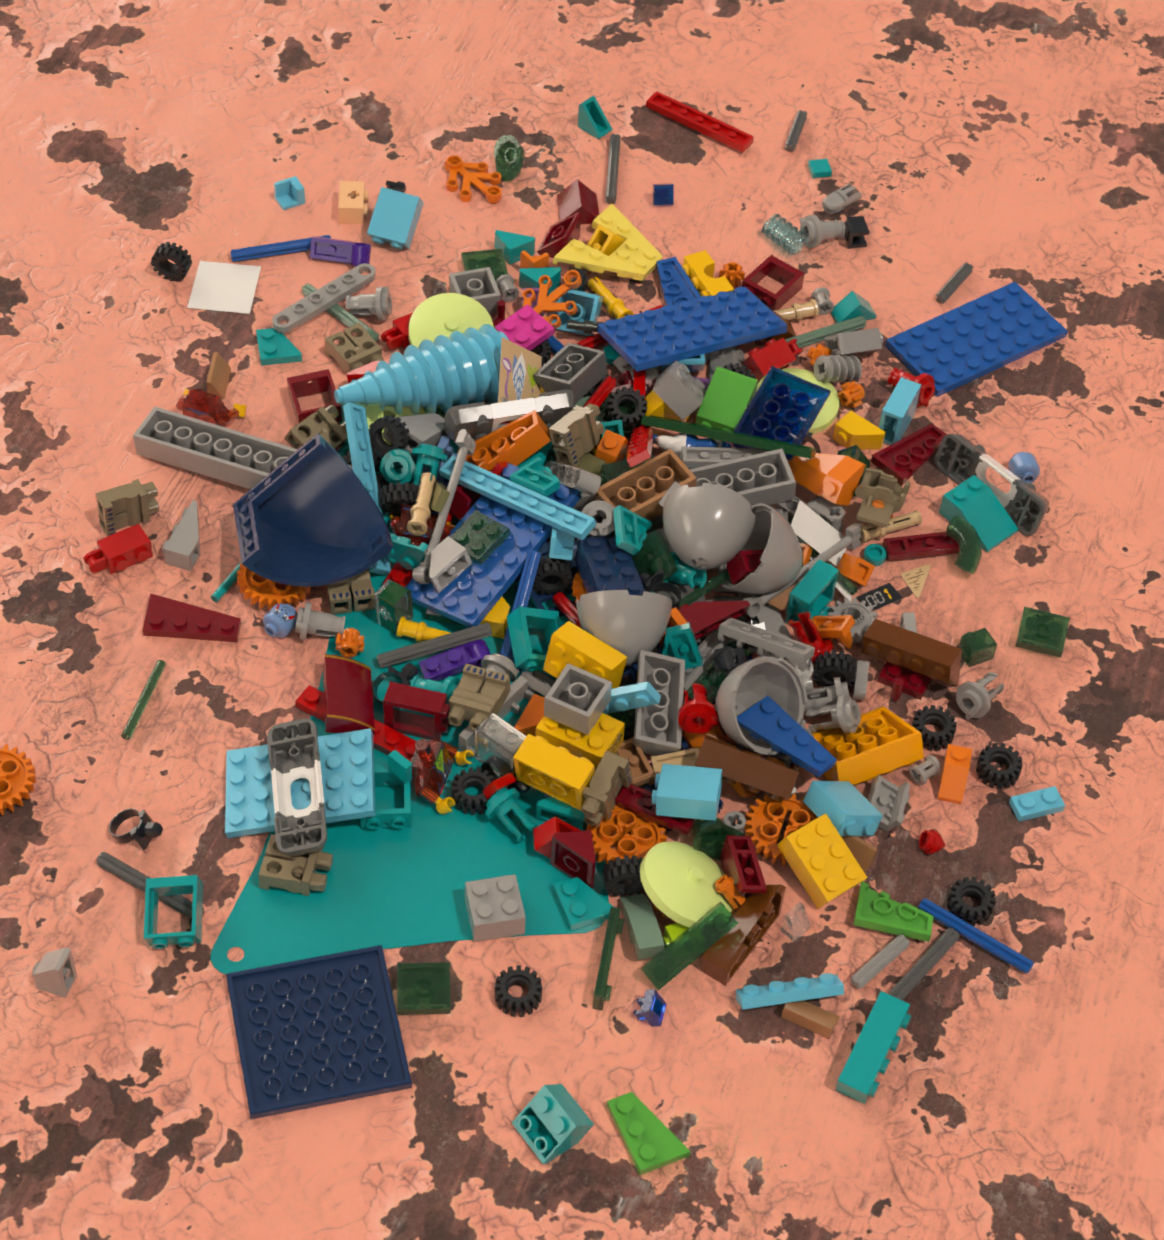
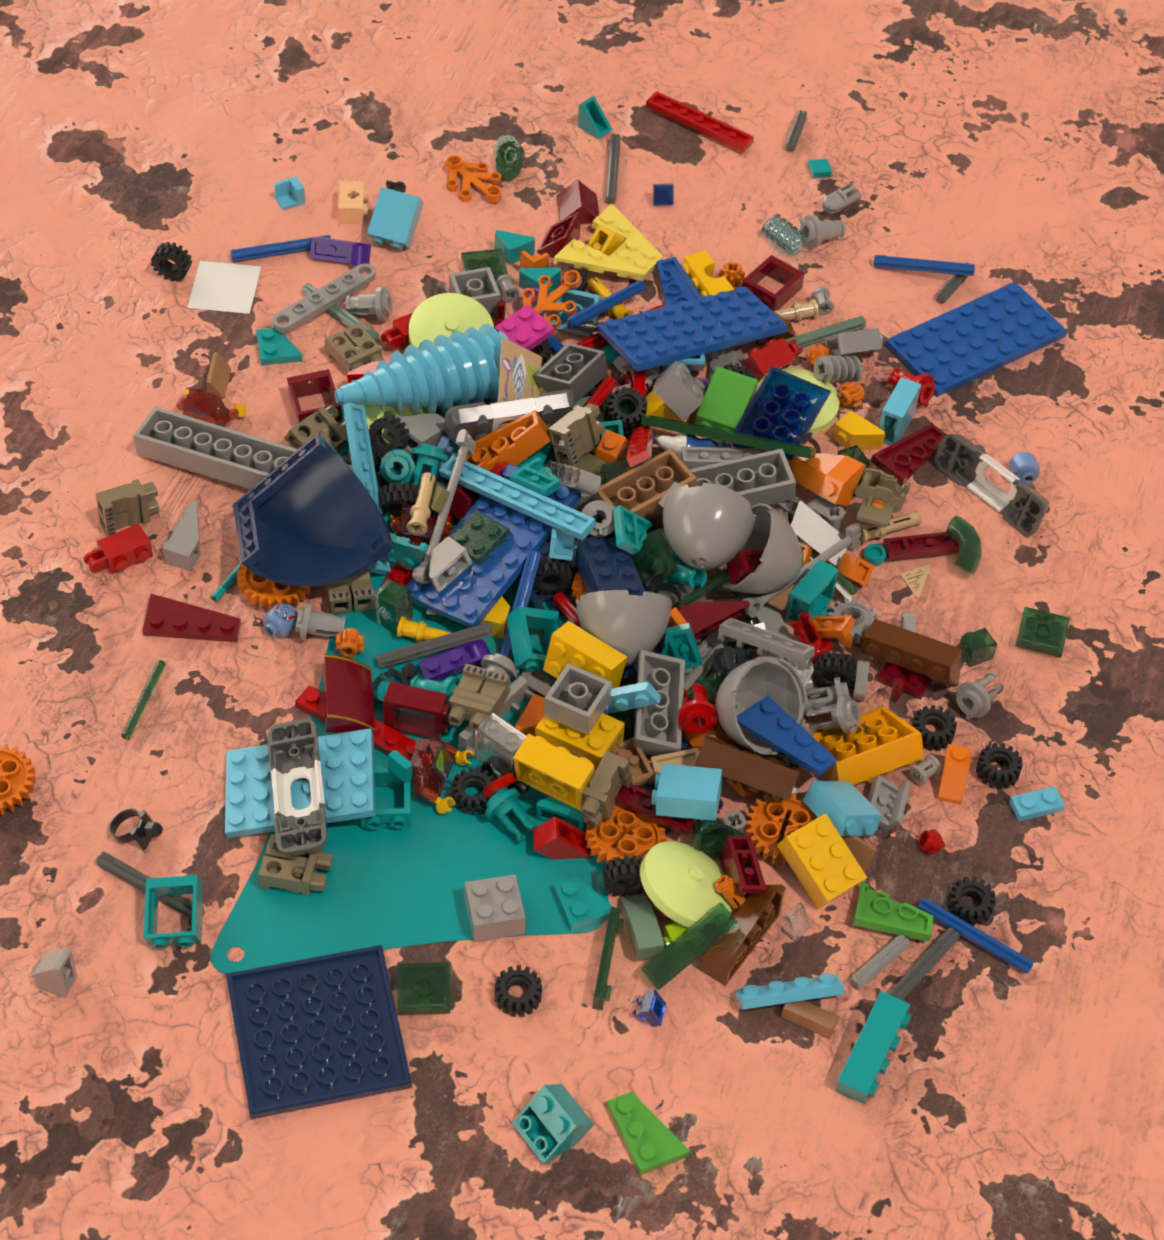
(574, 855): dark red slope -> none
(606, 303): none -> blue axle
(851, 307): teal slope -> none
(854, 232): black window -> none
(880, 596): black sticker -> none
(924, 265): none -> blue axle
(980, 508): teal slope -> none

